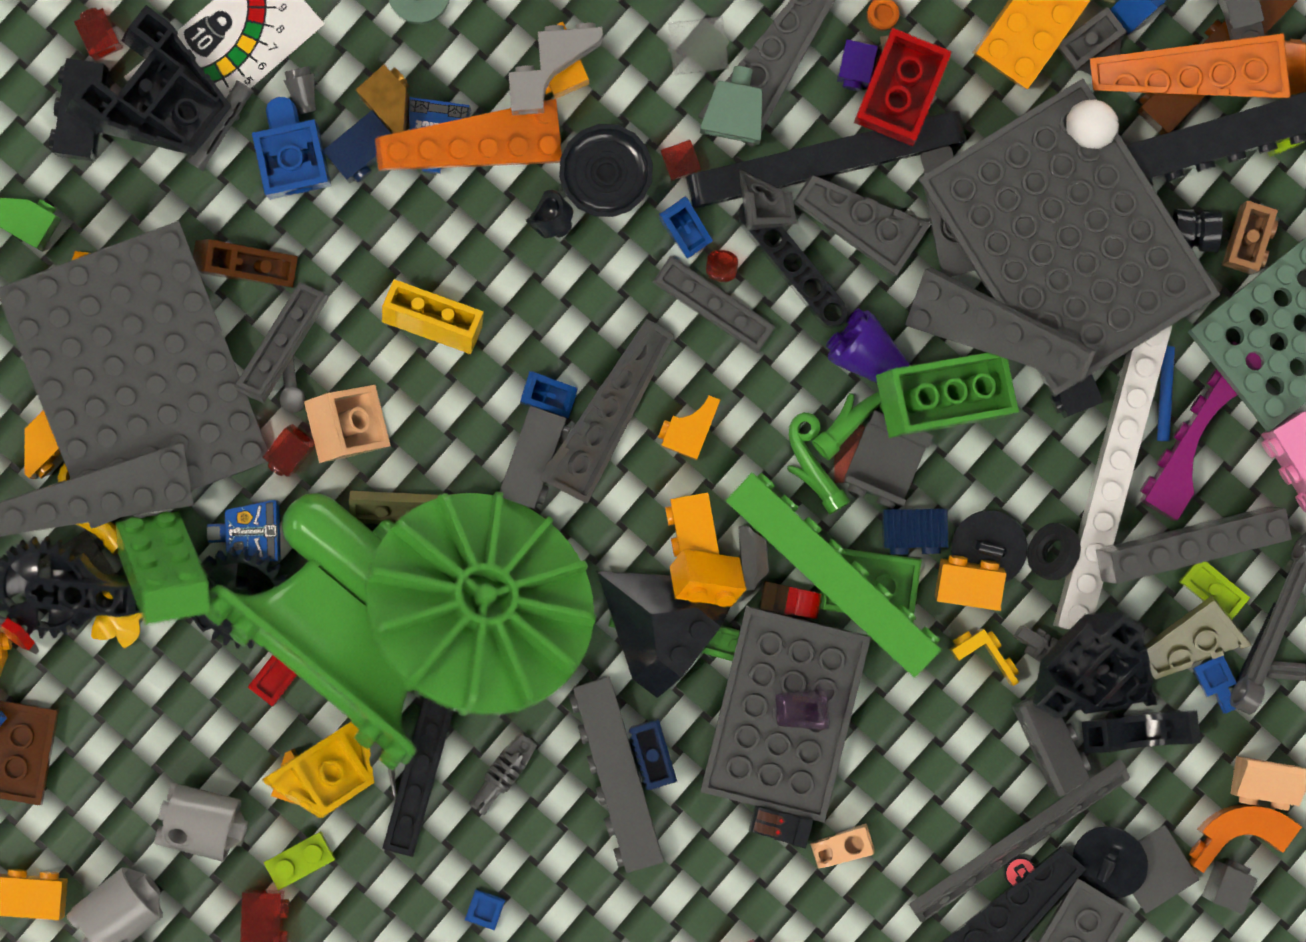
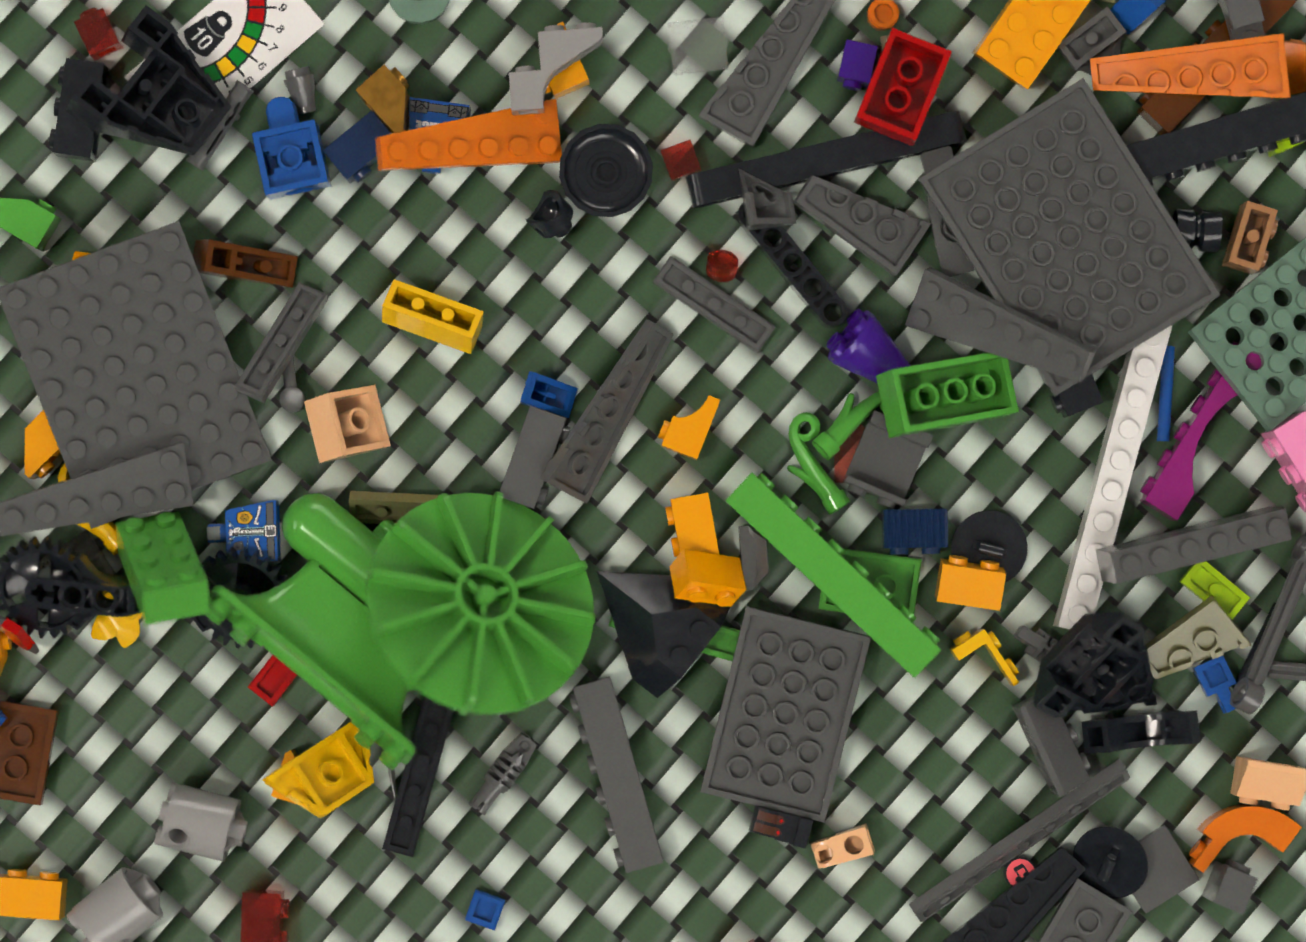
(288, 451): clear red brick -> none
(299, 860): lime plate -> none
(652, 754): dark blue brick -> none
(685, 227): blue slope -> none
(735, 109): sand green torso -> none
(790, 600): leg -> none
(802, 709): clear purple slope -> none
(1040, 545): black tyre -> none
(1092, 124): white hair -> none

